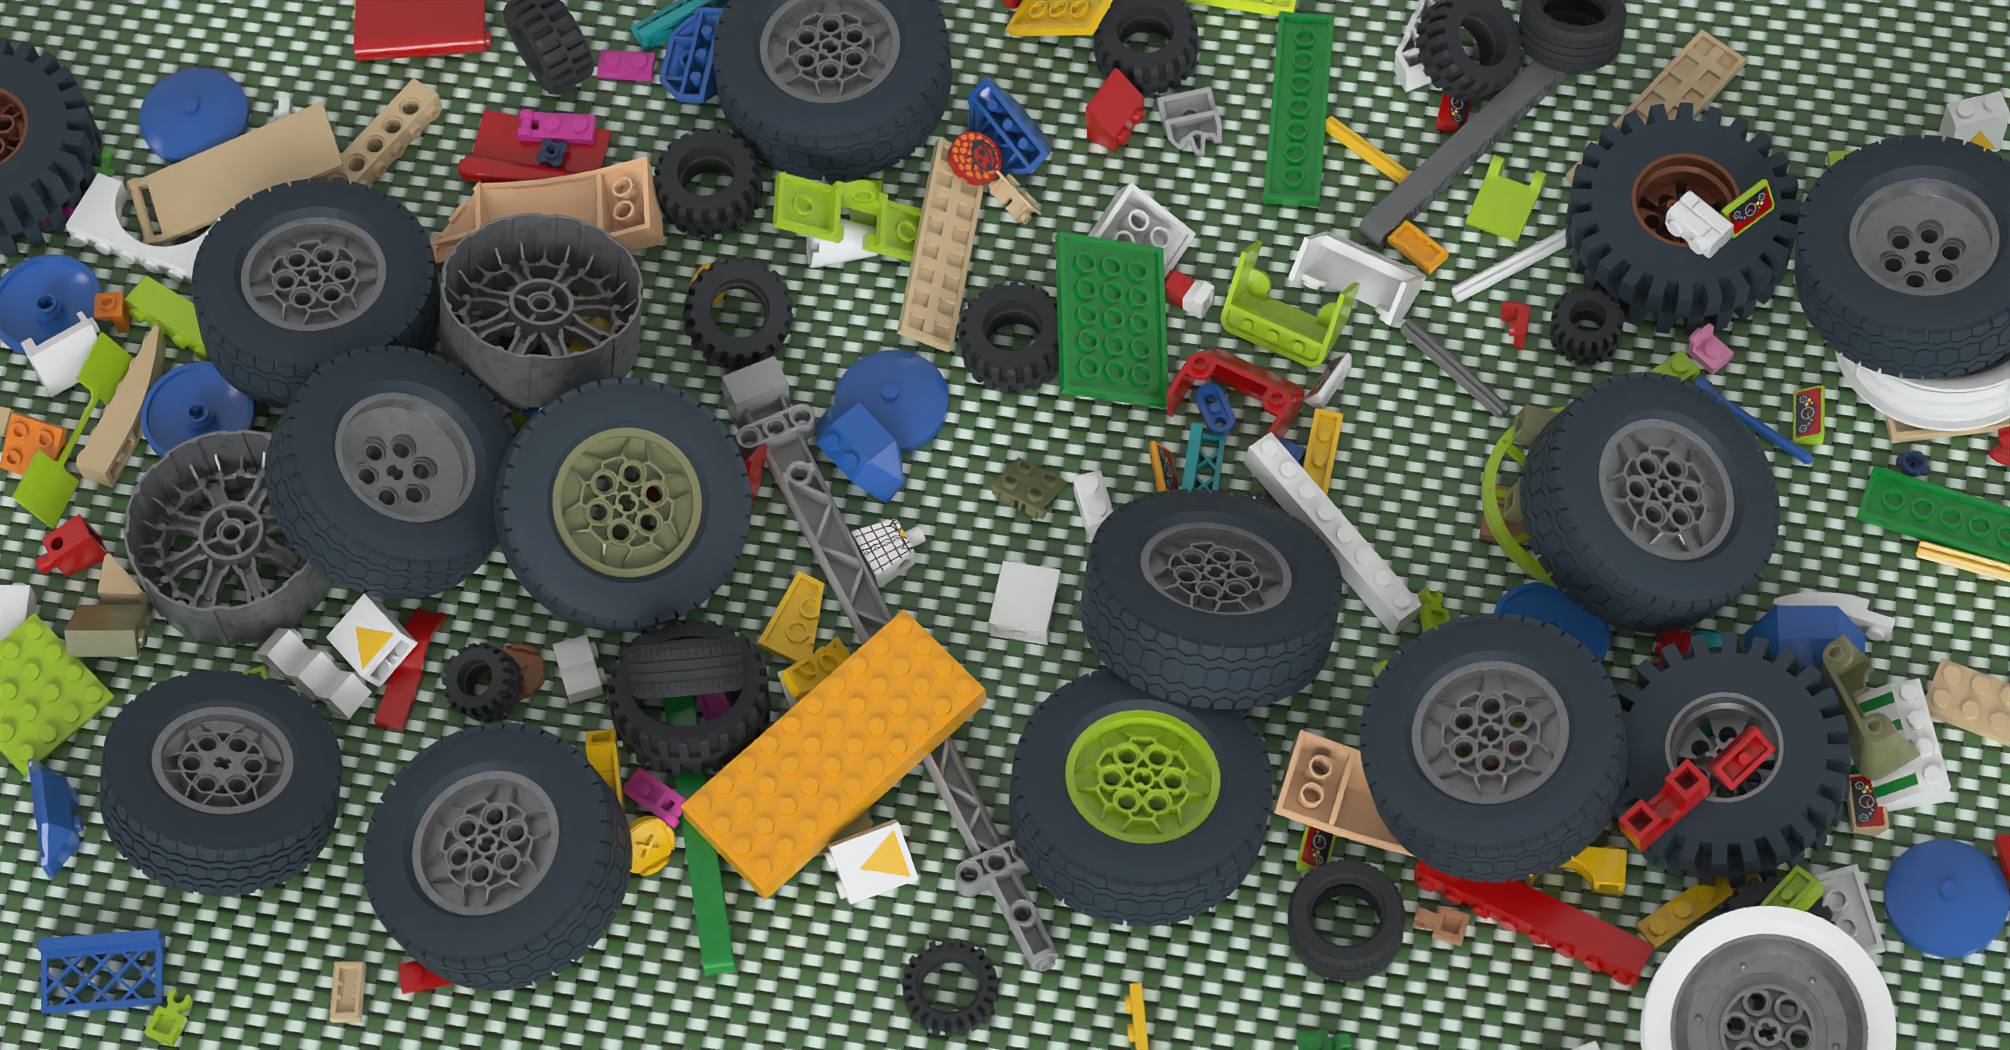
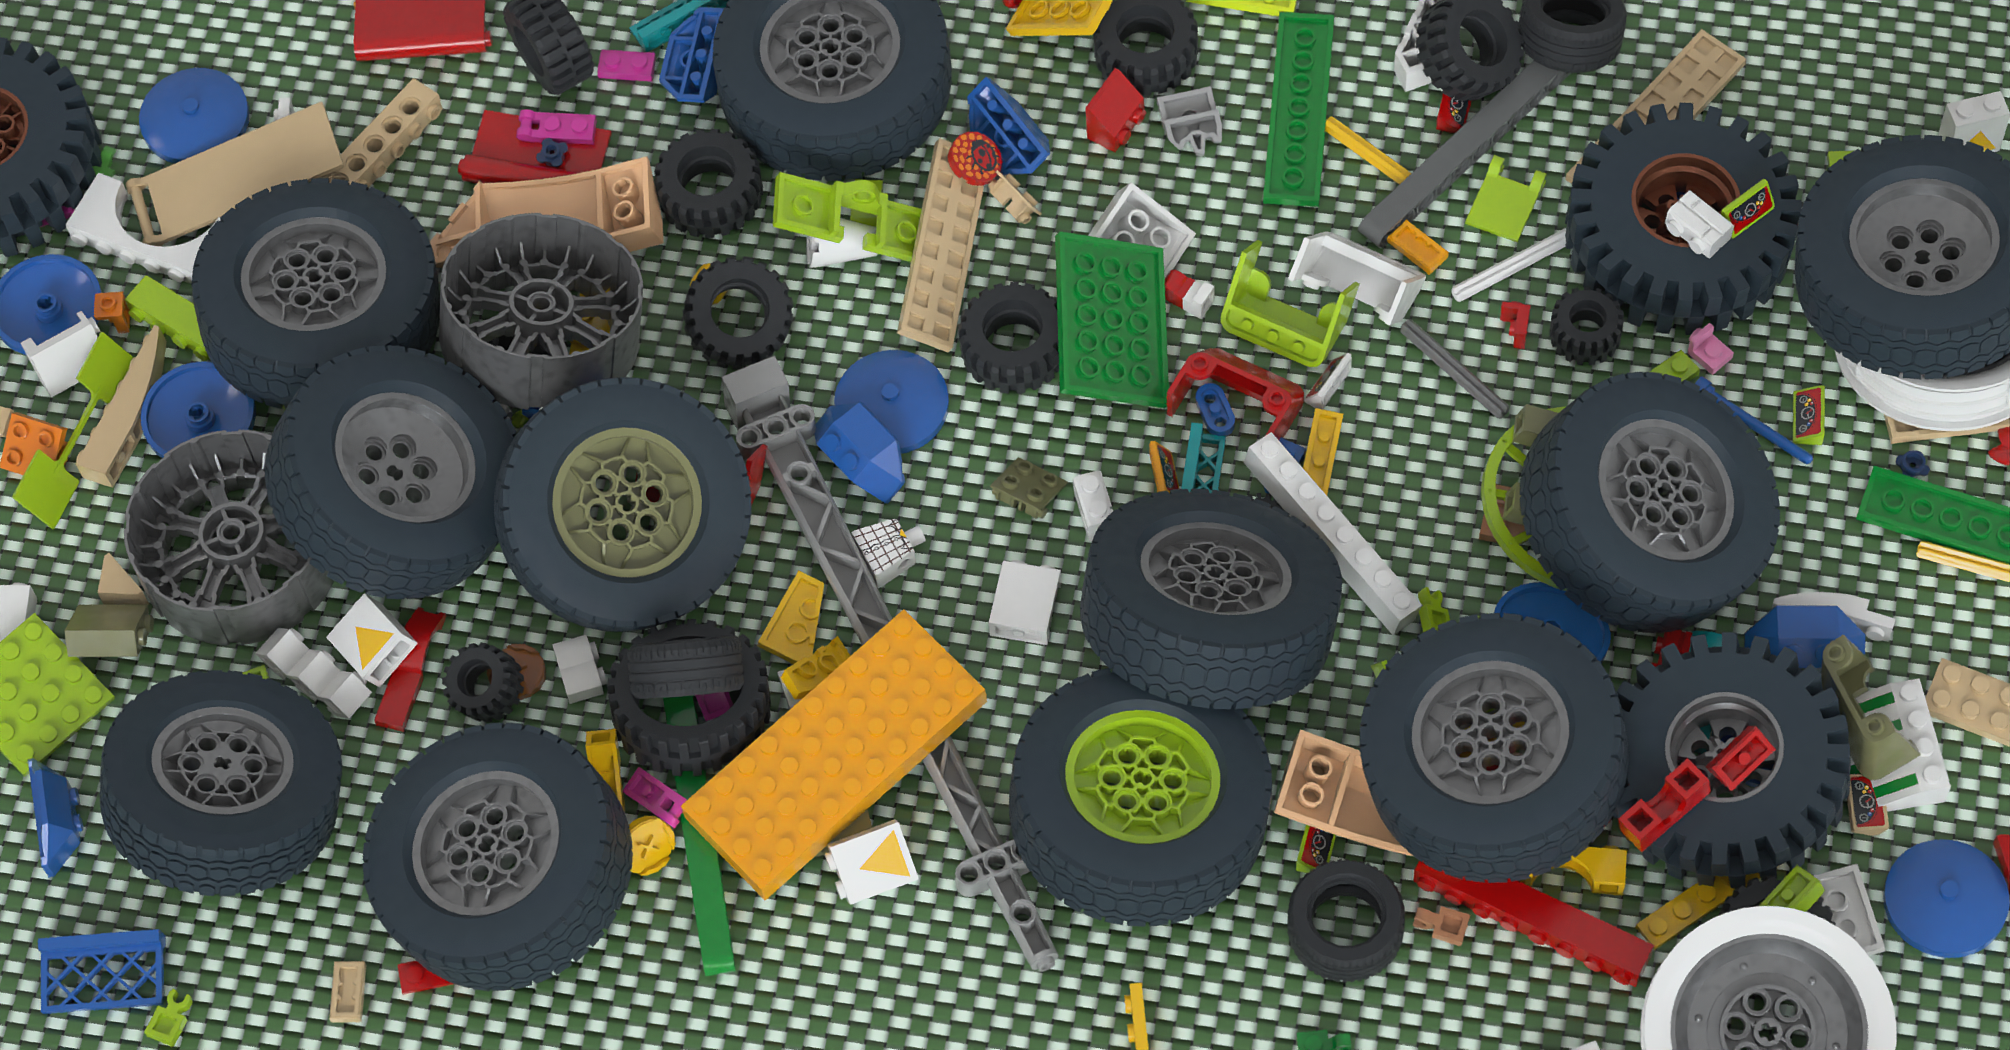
(72, 548): red torso -> none
(950, 953): black tyre -> none

